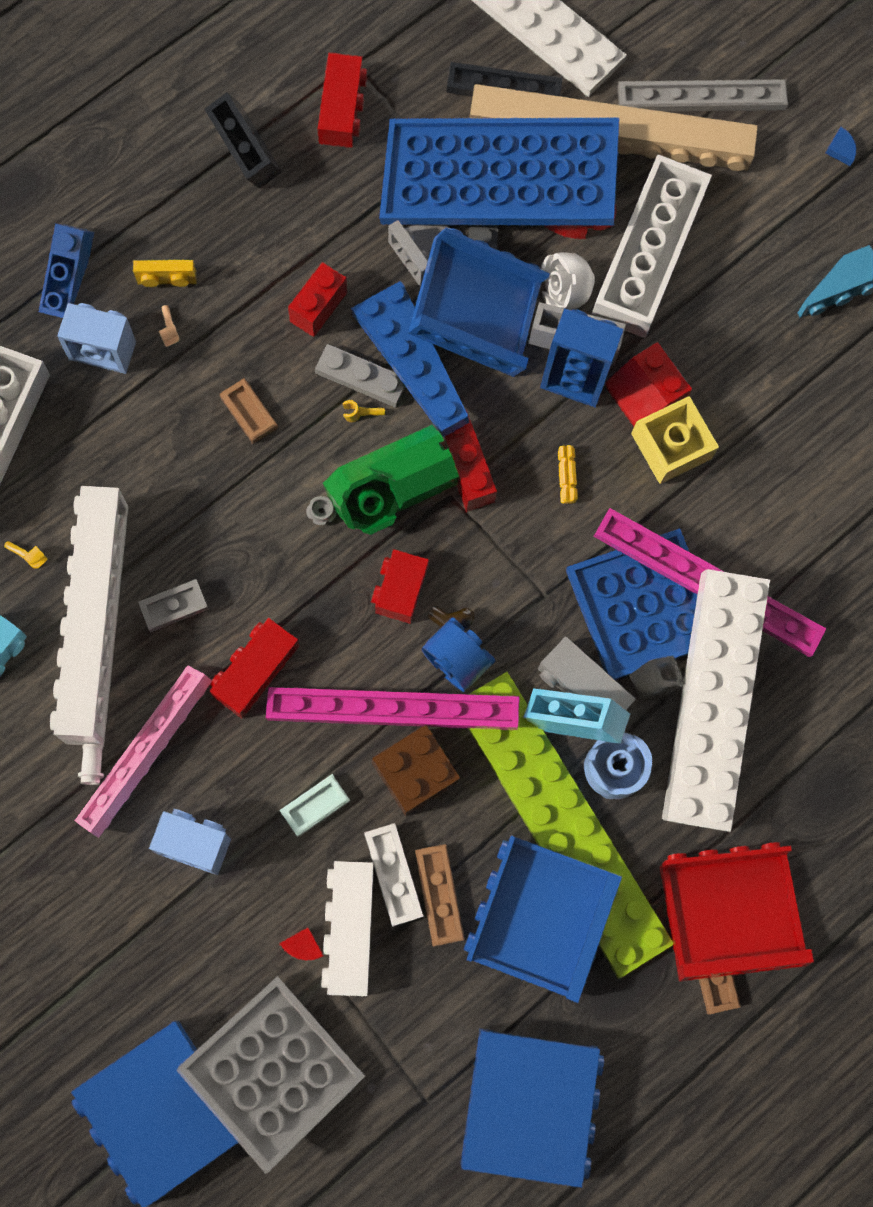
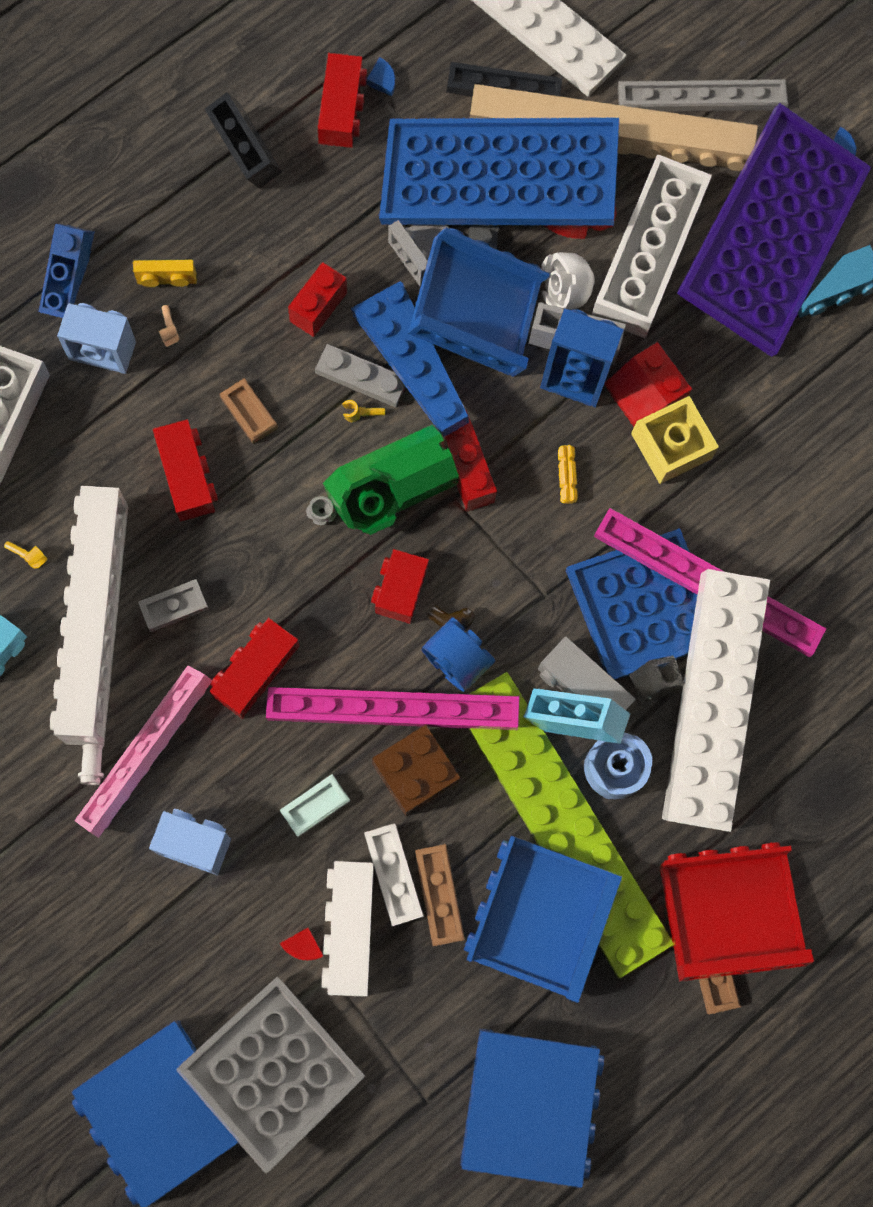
(185, 470): none -> red brick
(382, 77): none -> blue tile
(774, 230): none -> dark purple plate

